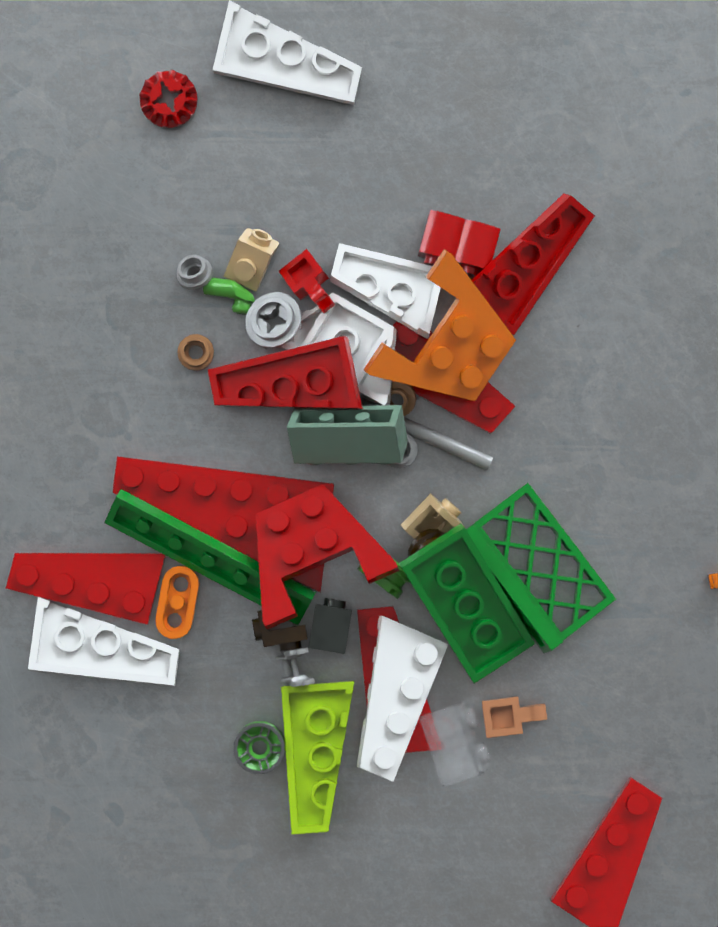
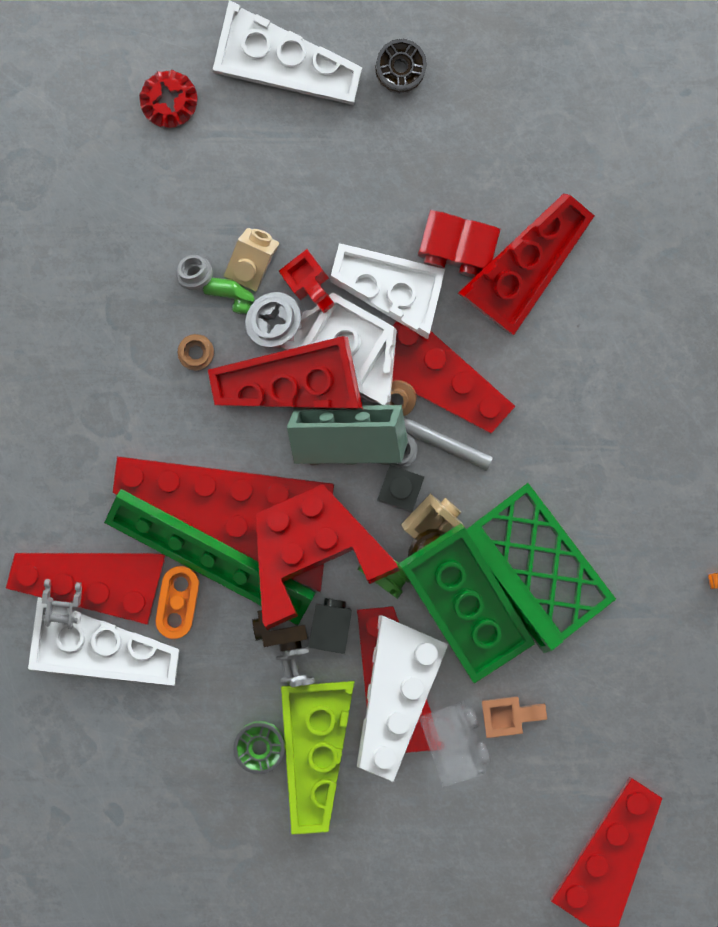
(46, 599): none -> light grey piece
(400, 488): none -> pearl dark grey brick
(406, 52): none -> dark brown wheel
(462, 347): orange wing -> none

